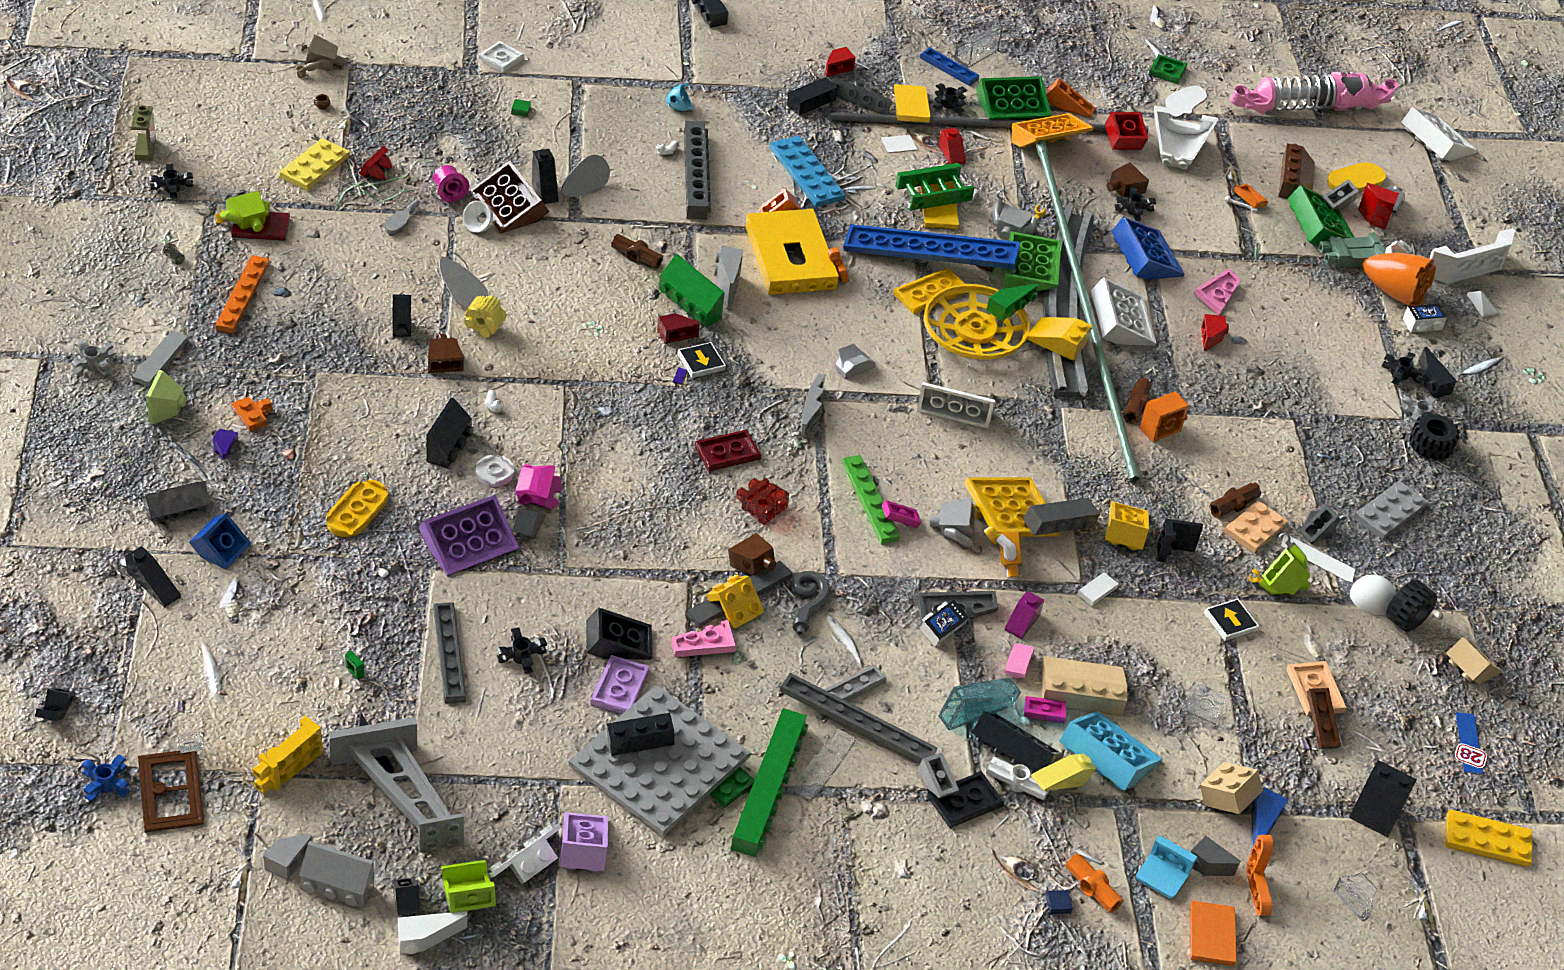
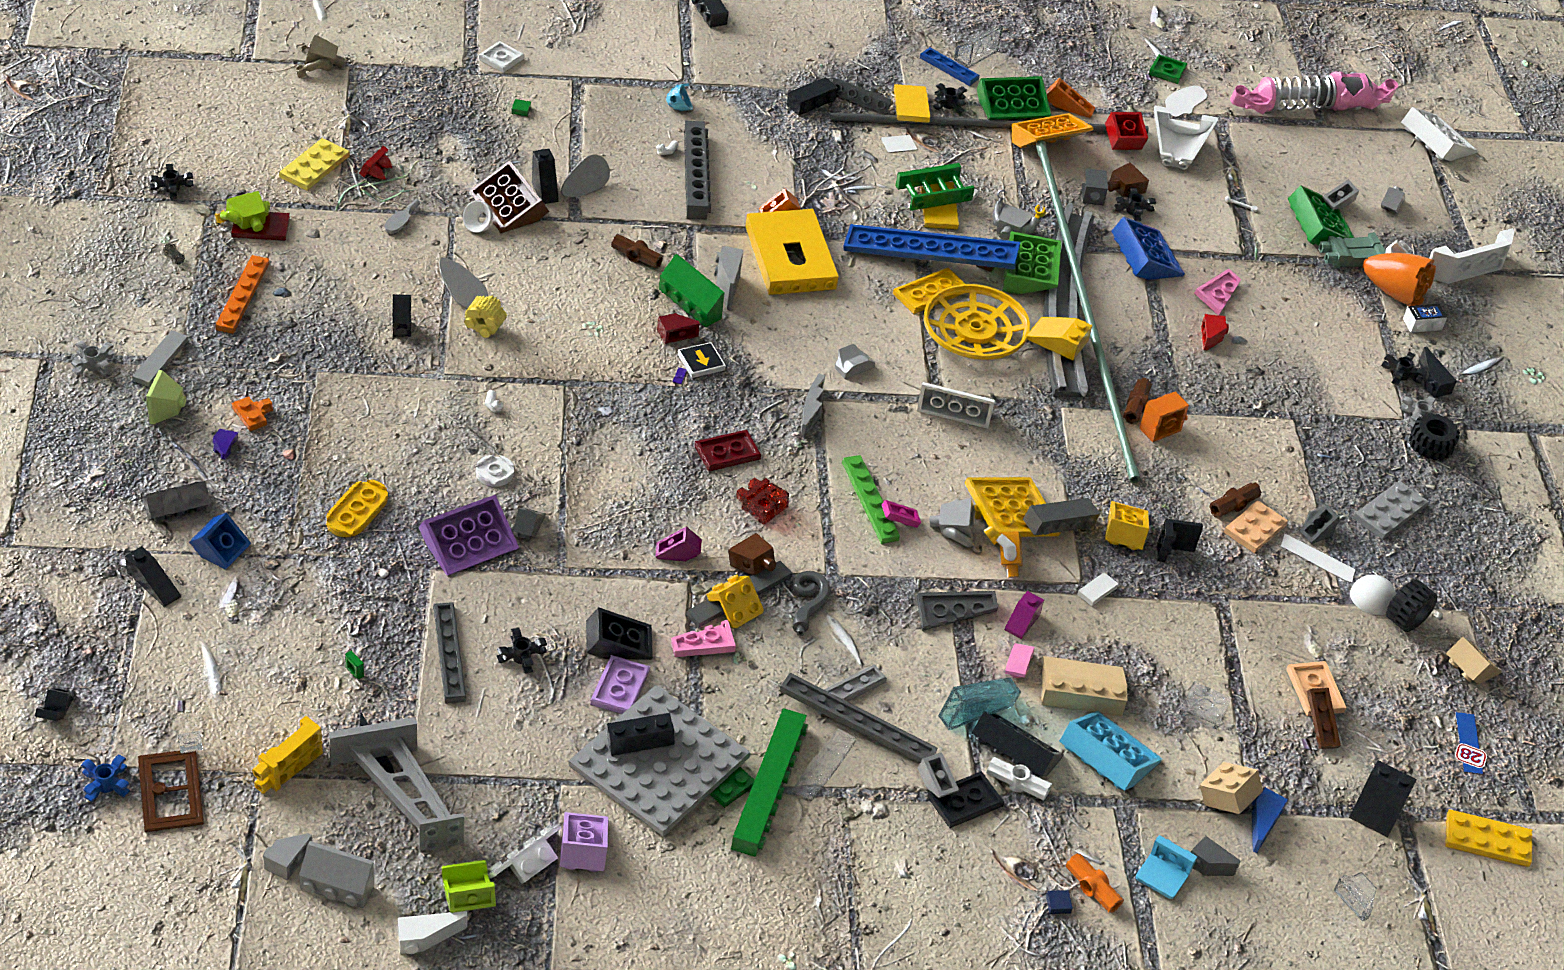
(144, 120): olive panel -> none
(322, 101): reddish brown plate -> none
(406, 897): black slope -> none
(444, 355): reddish brown torso -> none
(448, 434): black slope -> none
(450, 183): dark pink piece -> none
(538, 486): dark pink piece -> none
(679, 546): none -> magenta slope
(807, 171): dark azure plate -> none
(834, 256): orange hinge -> none
(840, 61): red slope -> none
(943, 622): brick -> none
(952, 146): red slope -> none
(1010, 300): green slope -> none
(1045, 709): dark pink plate -> none
(1065, 773): light yellow slope -> none
(1095, 188): none -> dark grey piece
(1122, 314): white slope -> none
(1212, 933): orange tile -> none
(1231, 619): tile -> none
(1251, 196): orange tile -> none
(1255, 870): orange beam -> none
(1286, 573): lime torso -> none
(1295, 170): reddish brown slope -> none
(1358, 174): yellow tile -> none
(1377, 205): red slope -> none
(1482, 303): white slope -> none

